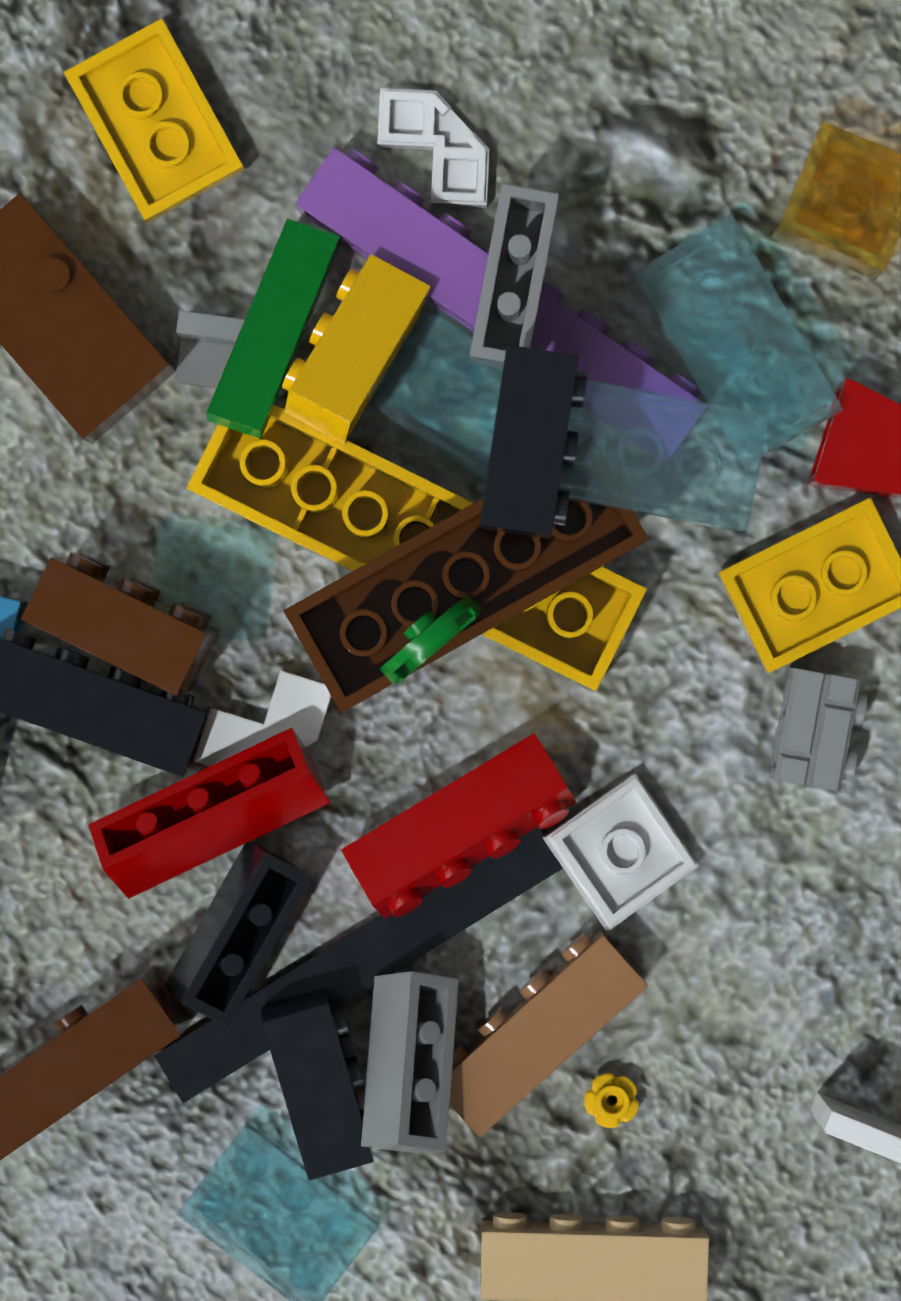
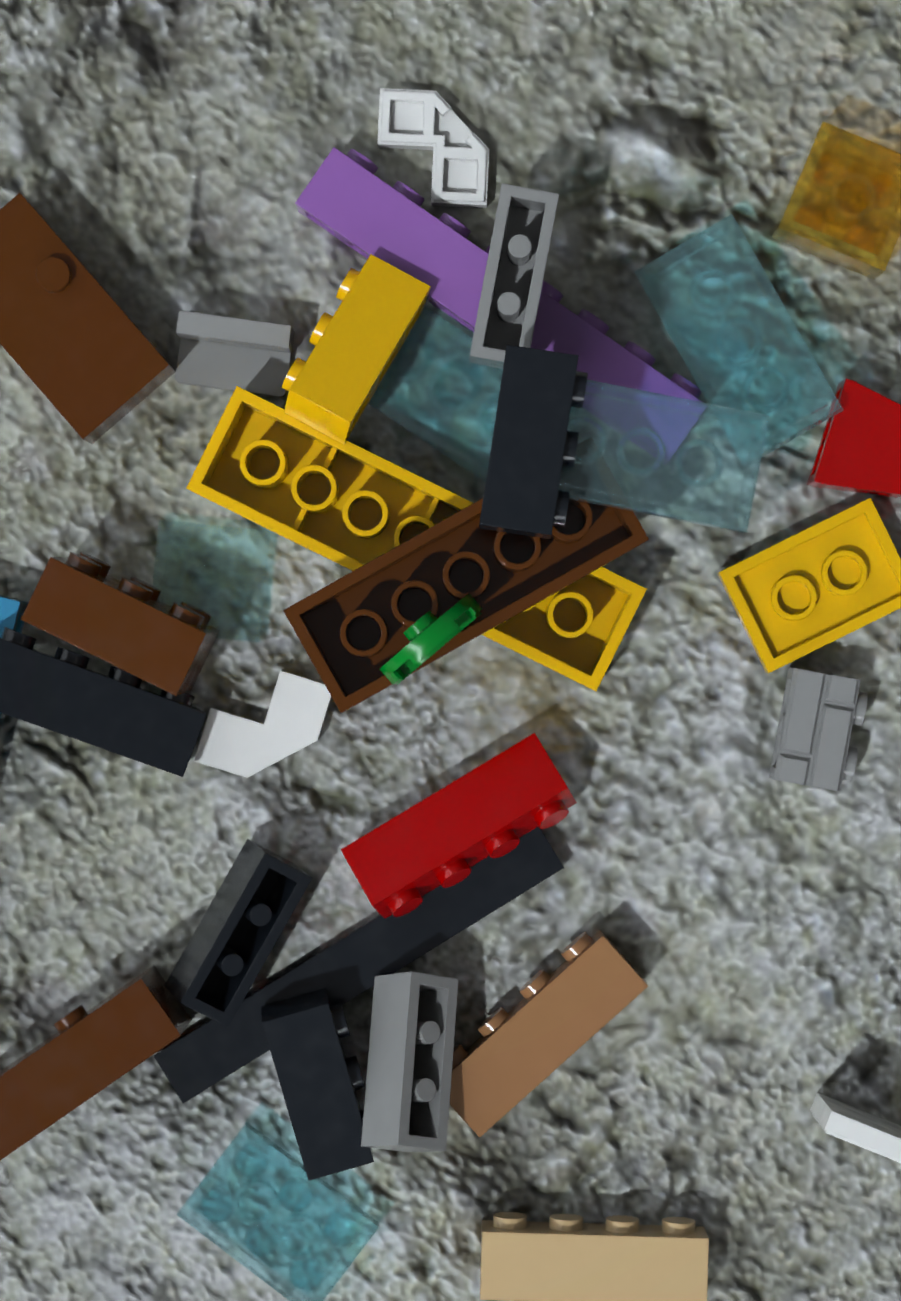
(154, 120): yellow plate -> none
(208, 813): red brick -> none
(273, 328): green tile -> none
(604, 1086): yellow plate -> none
(620, 851): white tile -> none

